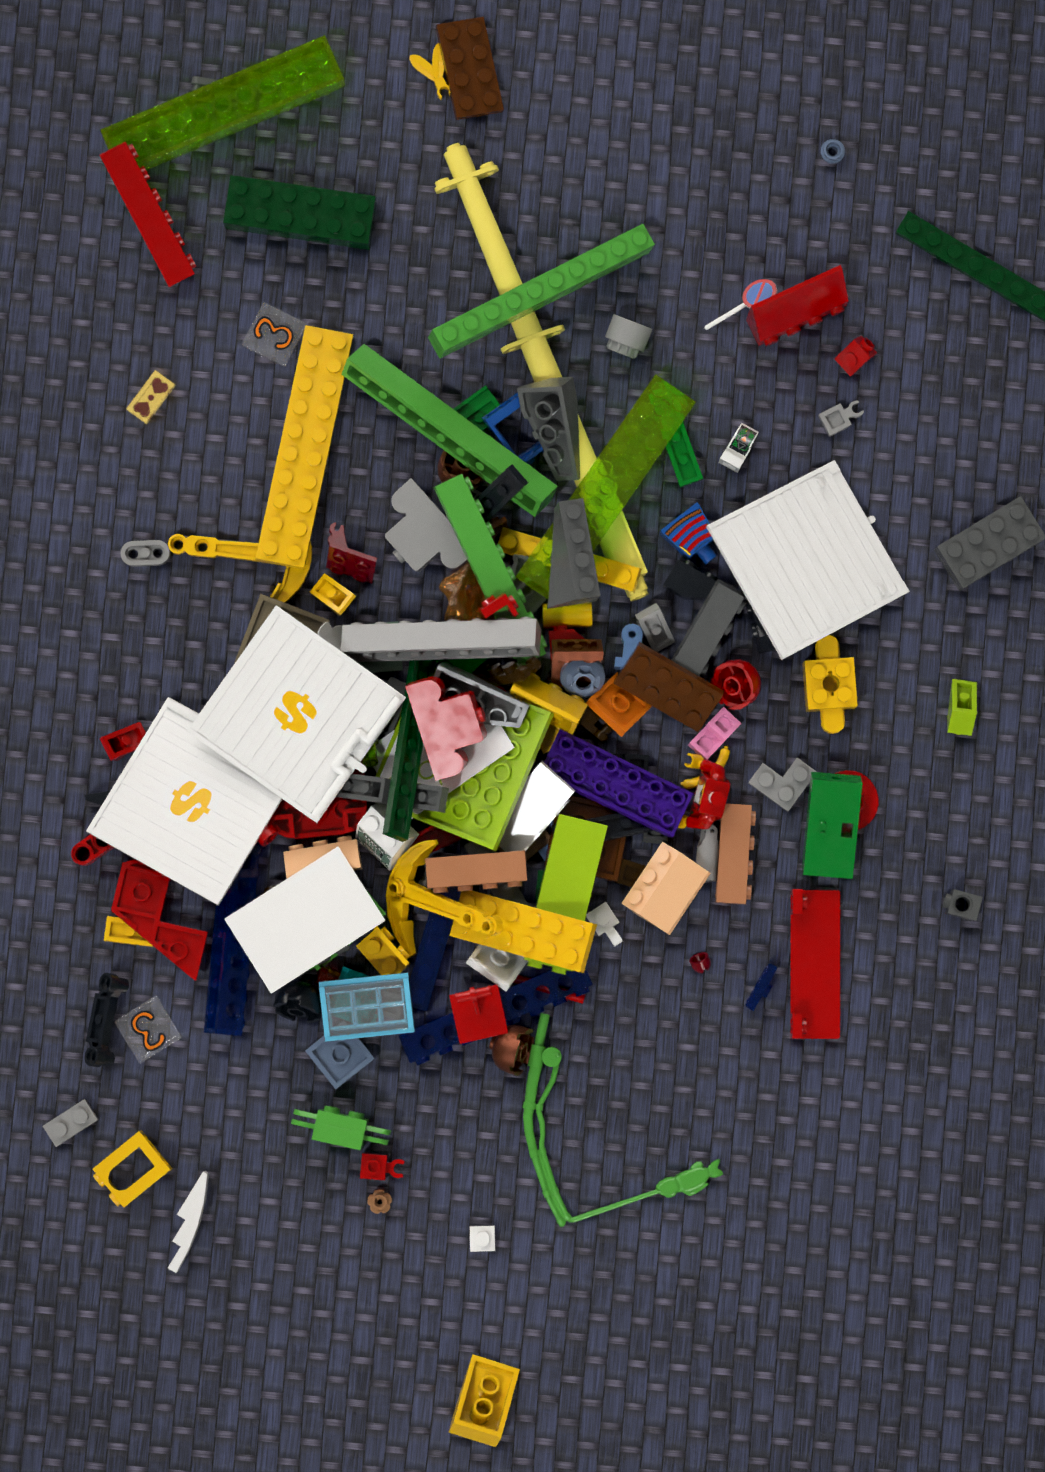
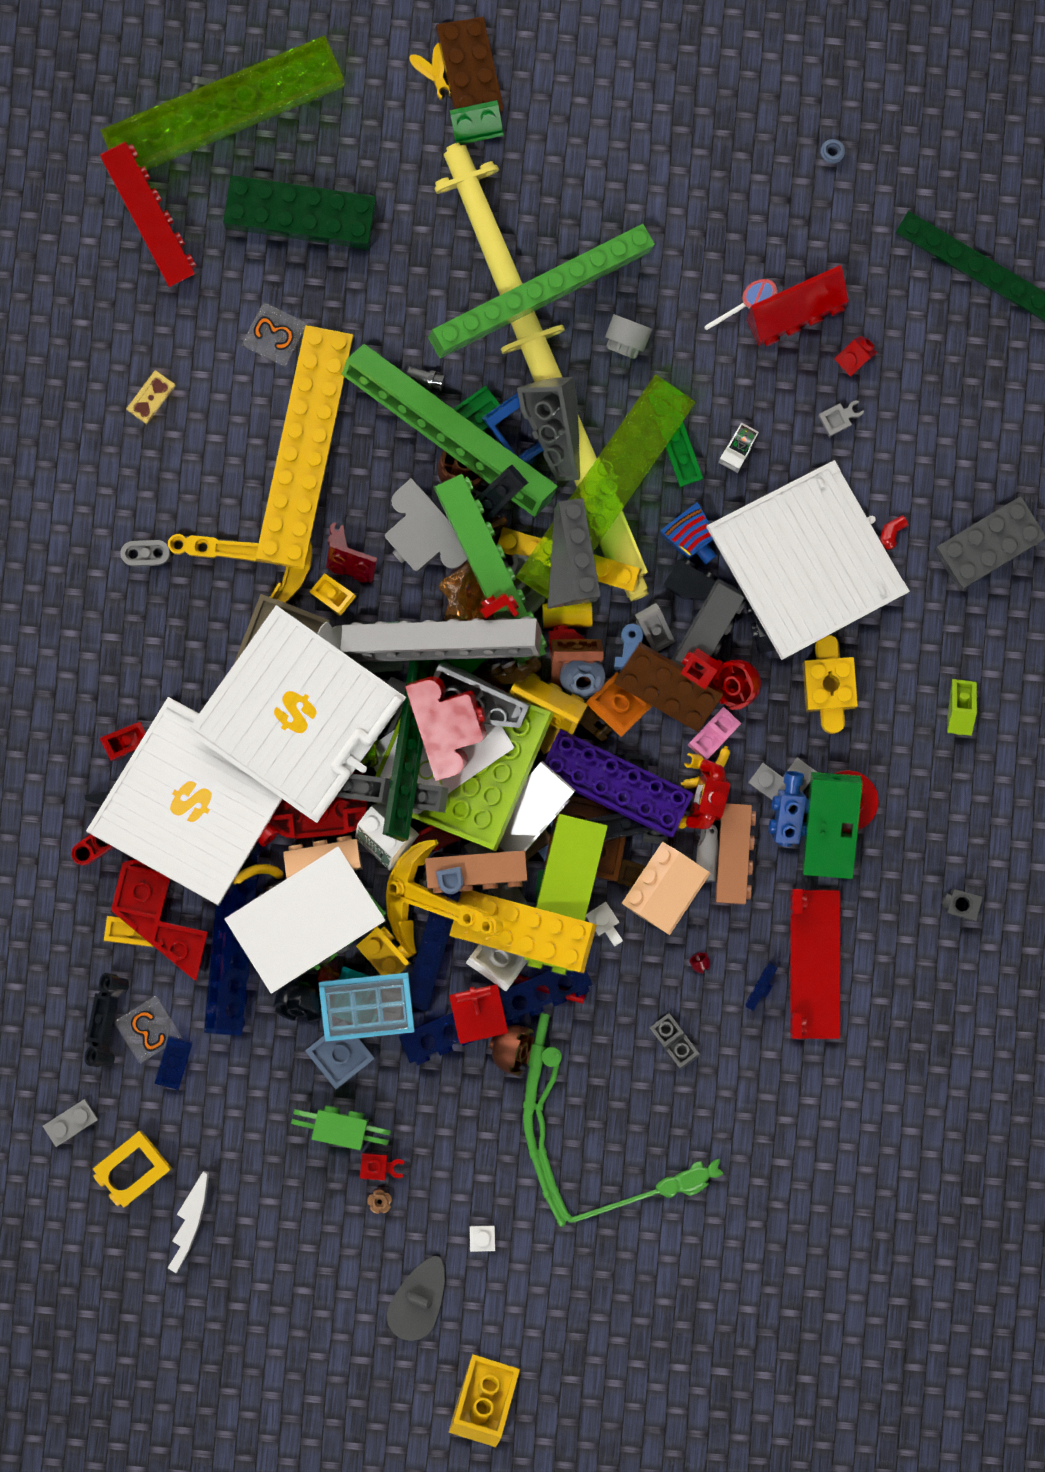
(173, 1062): none -> clear blue plate
(258, 869): none -> yellow piece
(417, 1301): none -> dark grey shield
(425, 378): none -> dark grey pin
(450, 880): none -> sand blue tile
(476, 122): none -> green plate
(674, 1041): none -> dark grey slope
(700, 675): none -> red brick
(786, 818): none -> blue brick
(890, 531): none -> red arm

